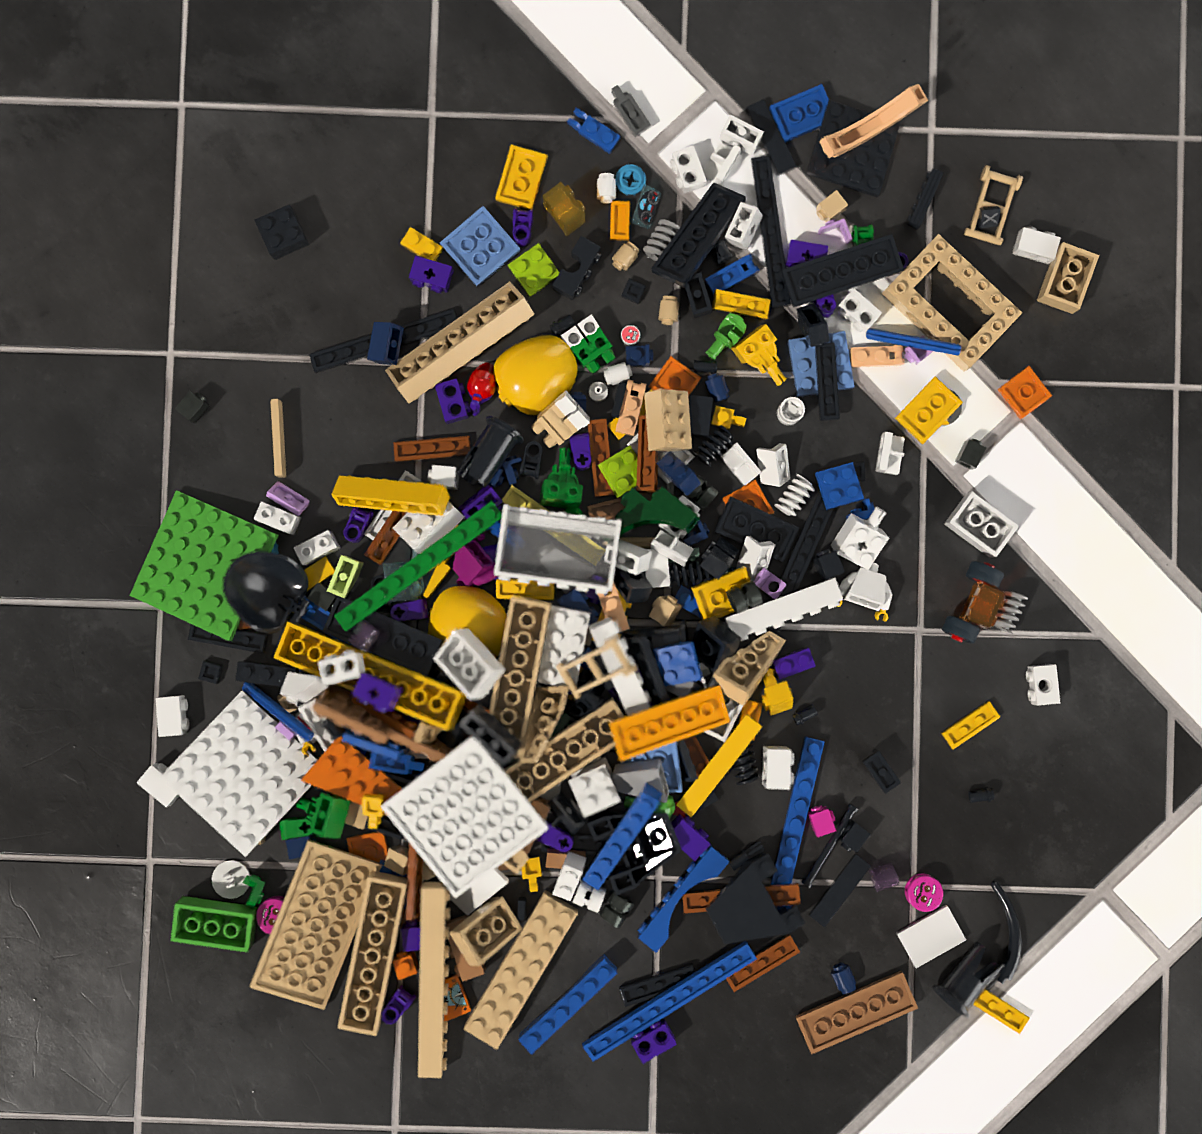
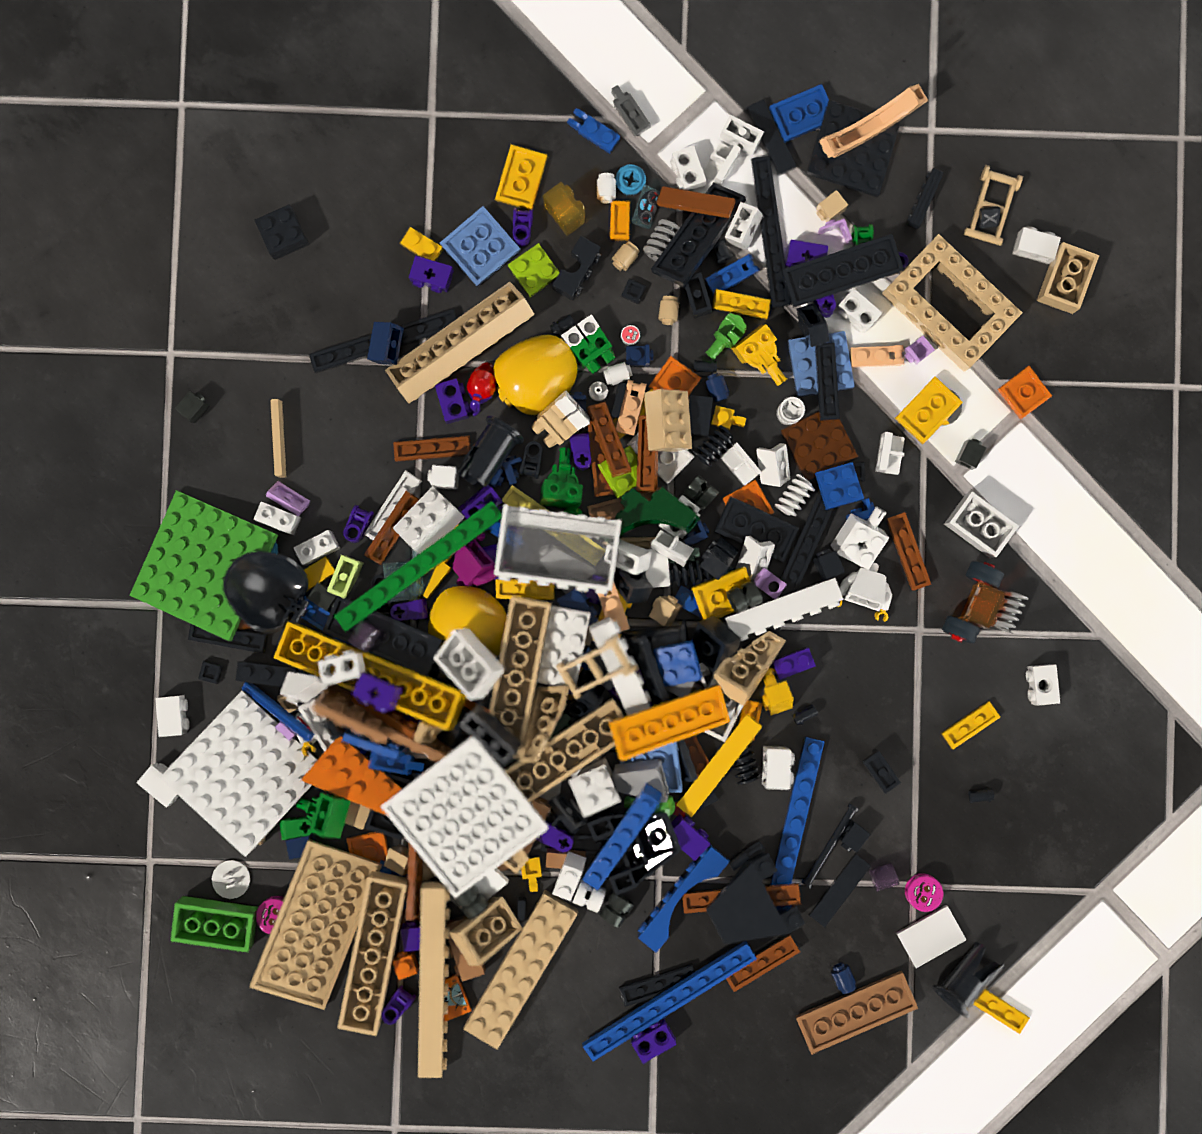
(256, 894): green bracket -> none
(372, 808): yellow plate -> none
(391, 495): yellow brick -> none
(471, 902): none -> pearl dark grey wheel
(579, 994): blue arch -> none
(609, 439): none -> dark orange tile
(678, 473): dark blue brick -> none
(696, 202): none -> dark orange tile
(818, 445): none -> reddish brown plate
(822, 820): dark pink brick -> none
(908, 551): none -> dark orange plate
(913, 341): blue axle -> none
(1015, 943): black animal -> none

